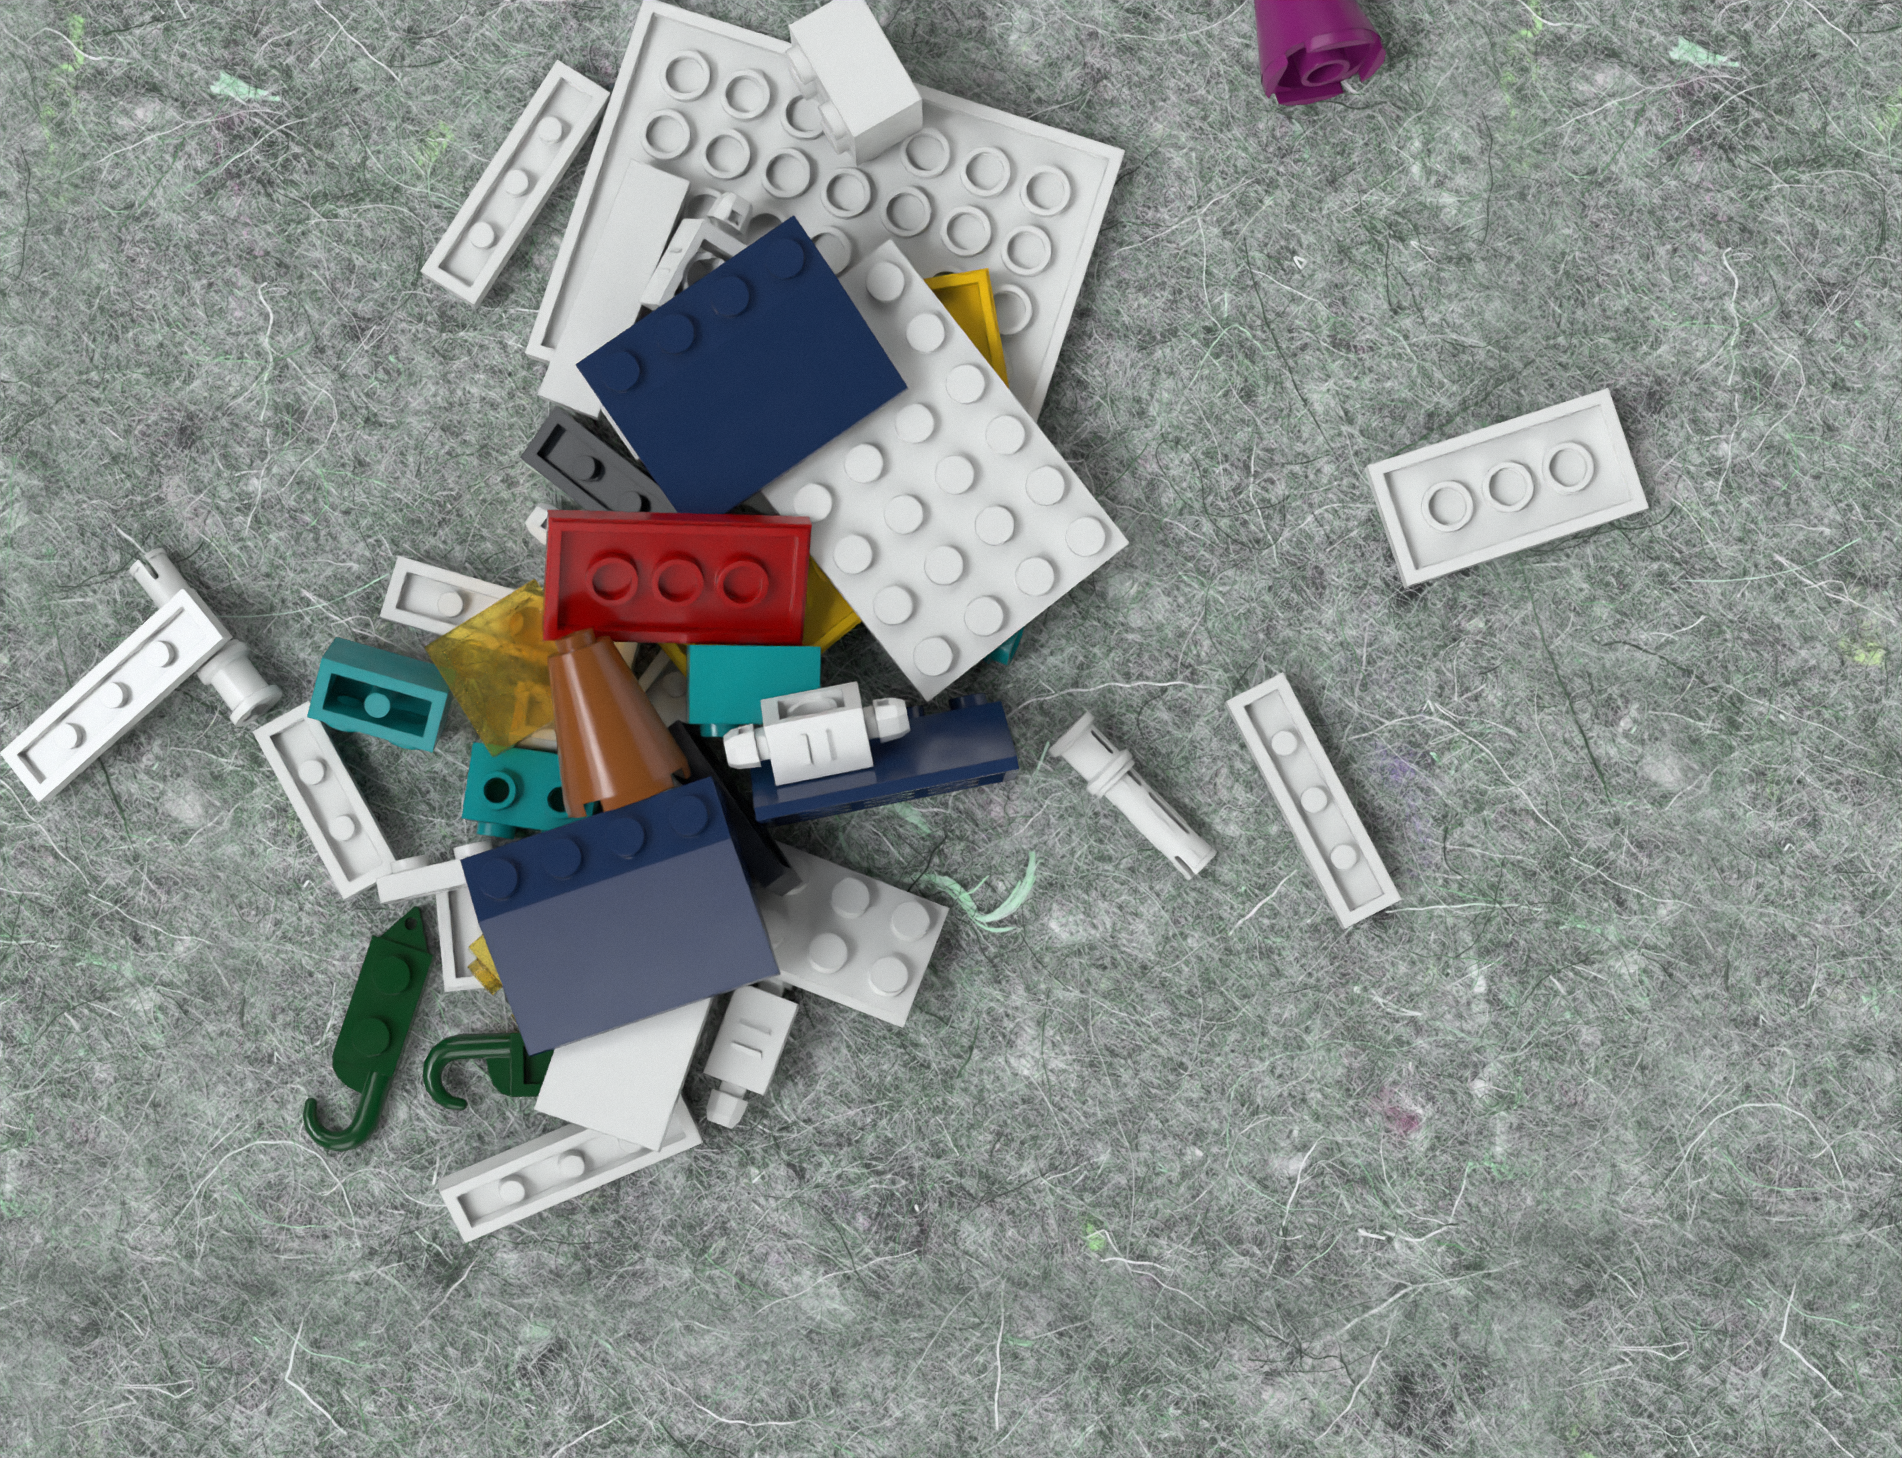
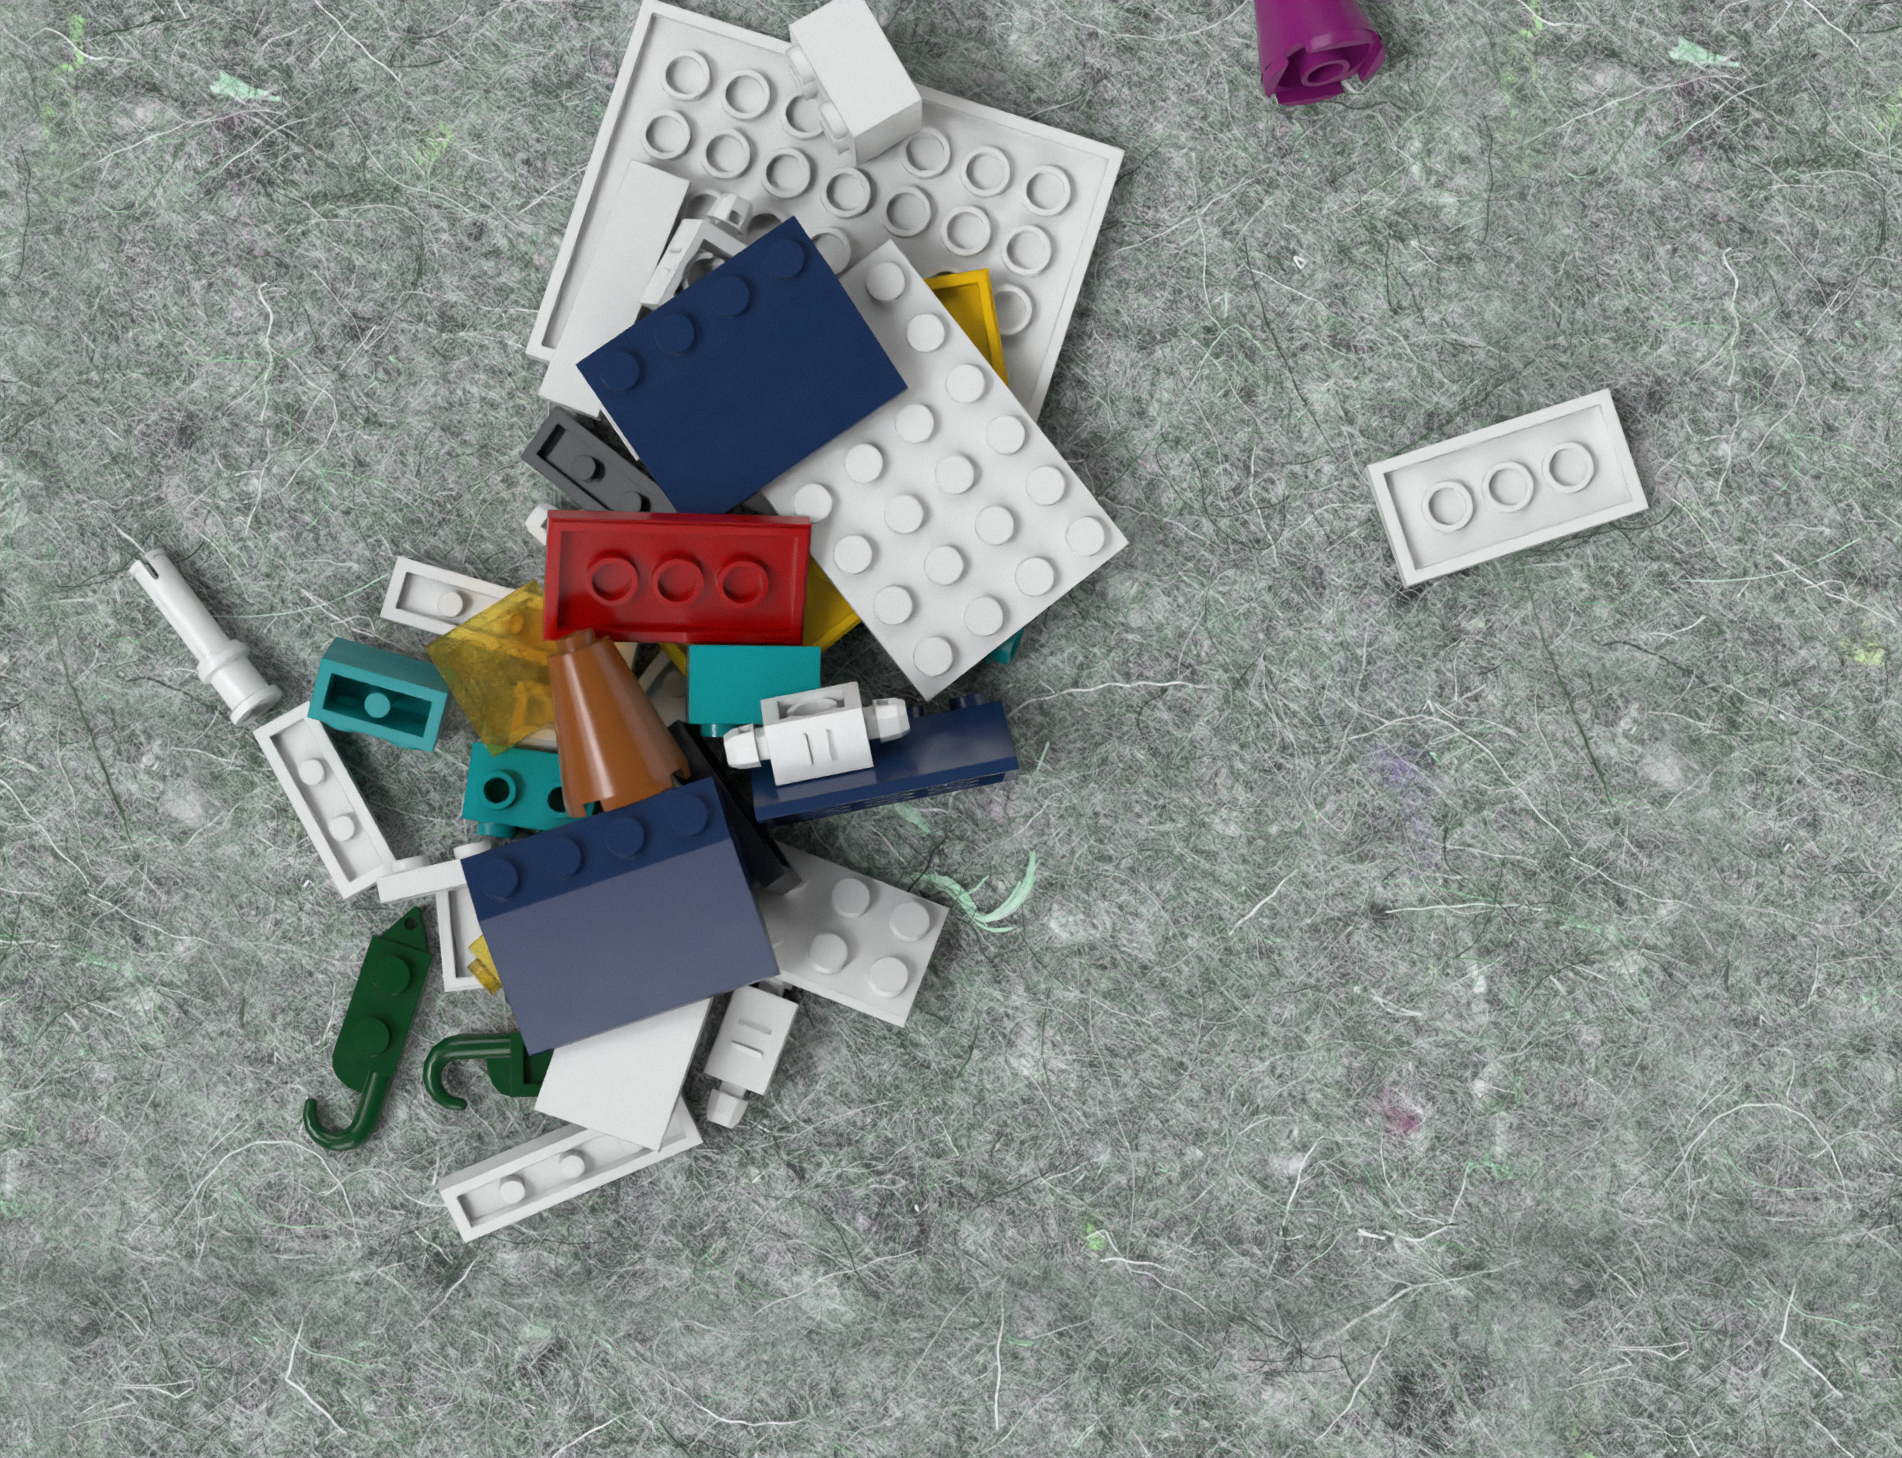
(116, 694): white plate -> none
(516, 184): white plate -> none
(1112, 775): white pin -> none
(1312, 800): white plate -> none

